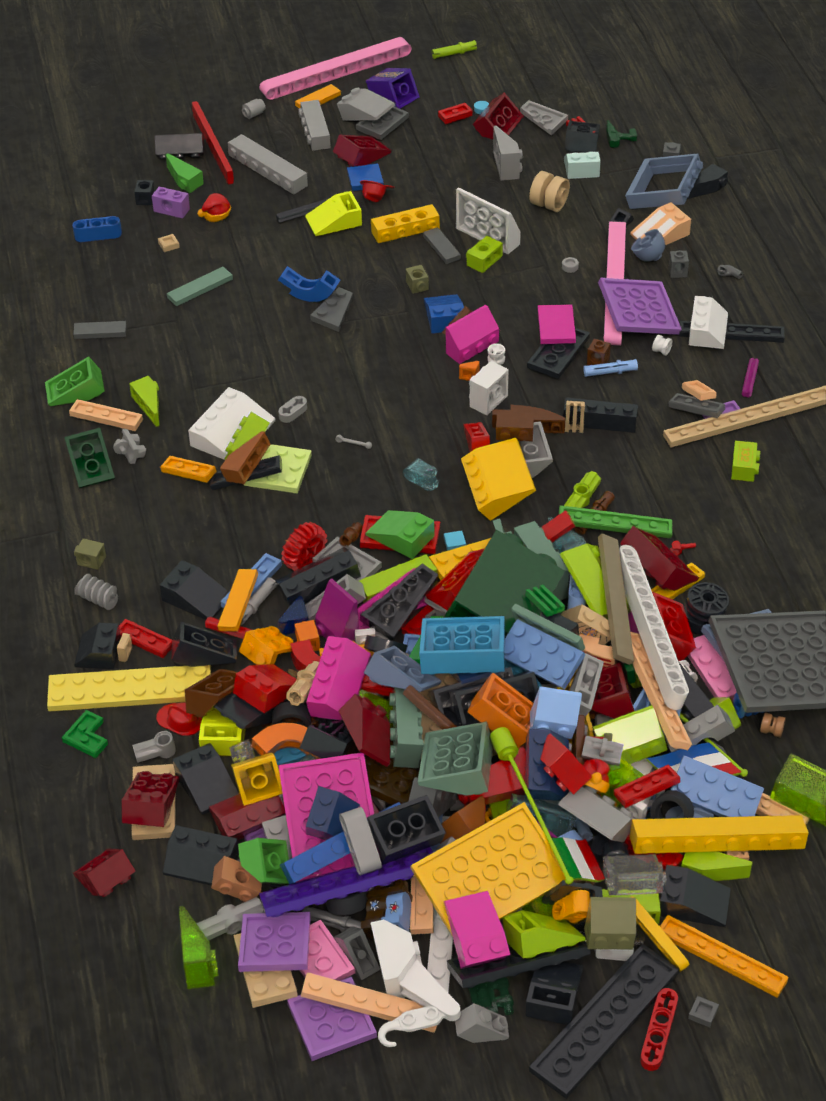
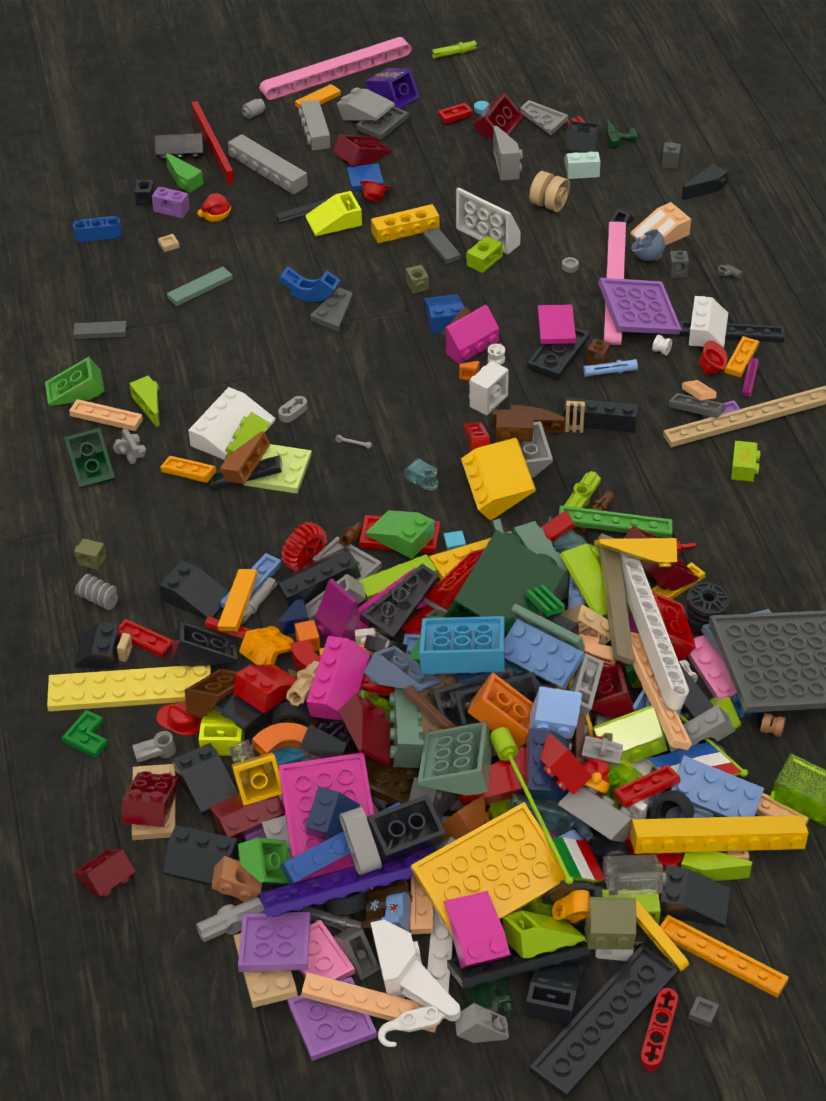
(198, 957): clear neon green slope -> none
(639, 198): sand blue window -> none
(652, 550): none -> yellow wedge
(713, 358): none -> red piece
(741, 356): none -> light orange tile

